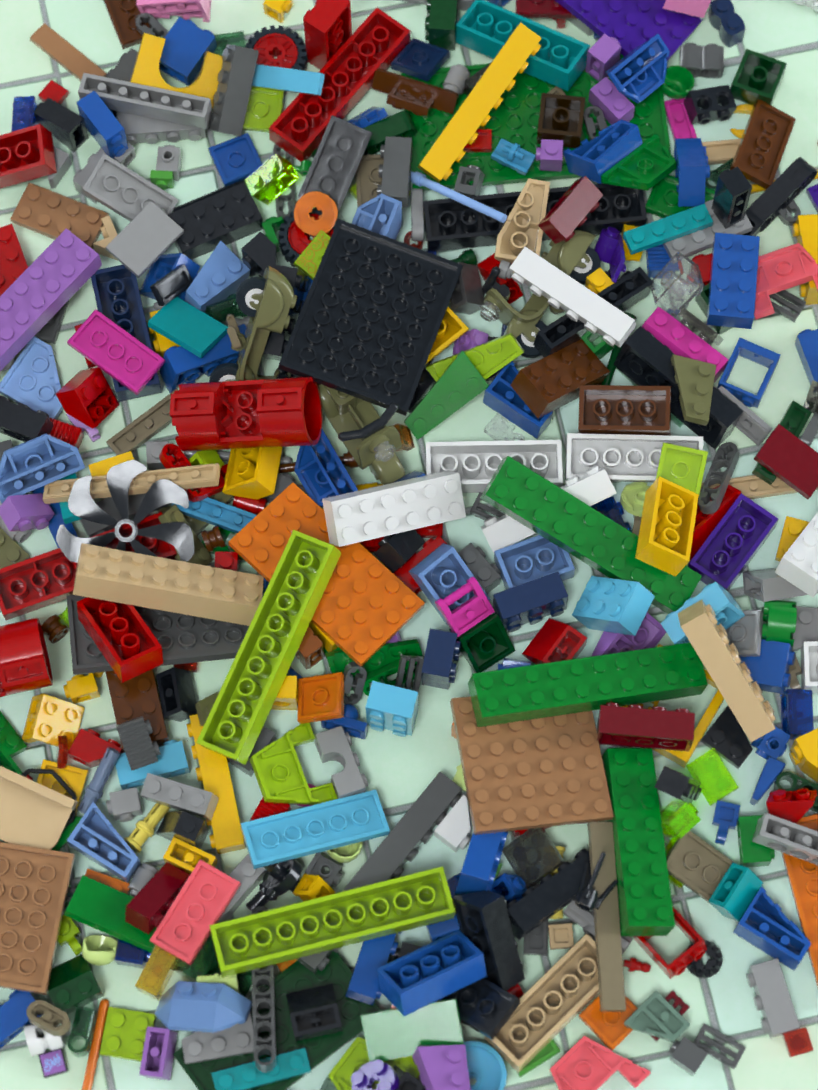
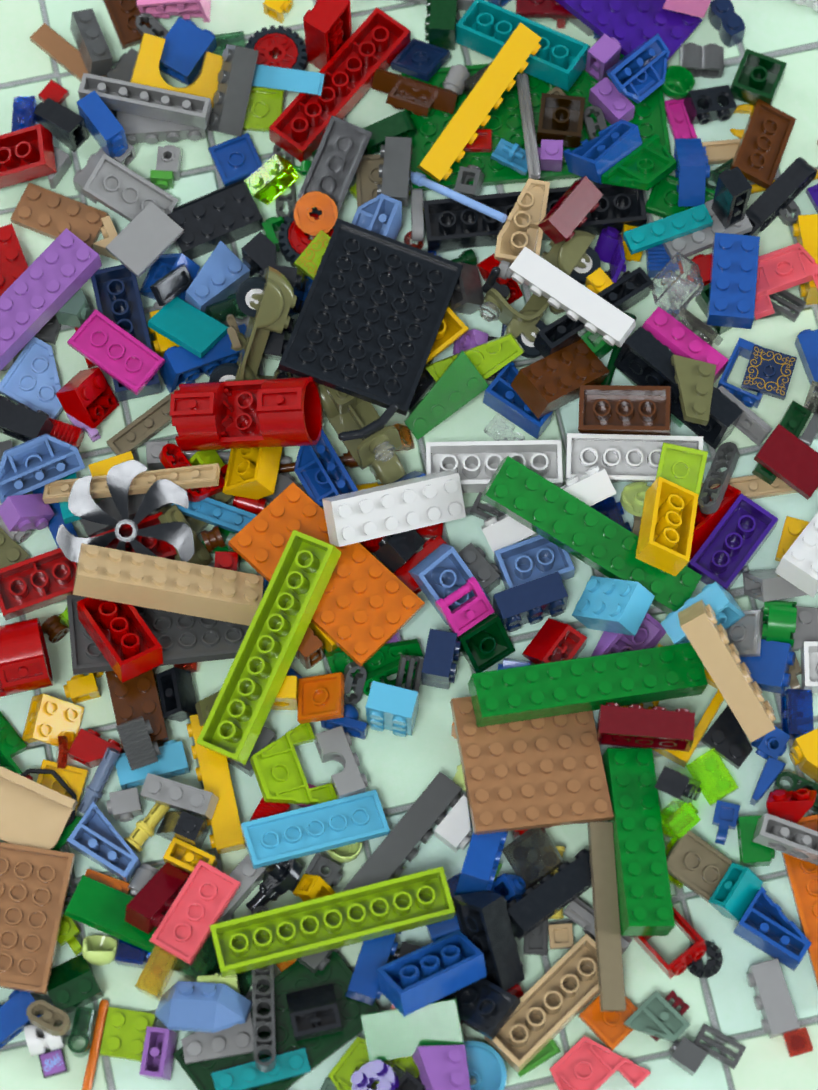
(74, 311): none -> sand green slope
(91, 42): none -> dark grey brick
(368, 117): blue wing -> none
(528, 126): none -> light grey axle
(587, 898): black plant -> none
(633, 965): red piece -> none
(769, 372): none -> dark blue plate

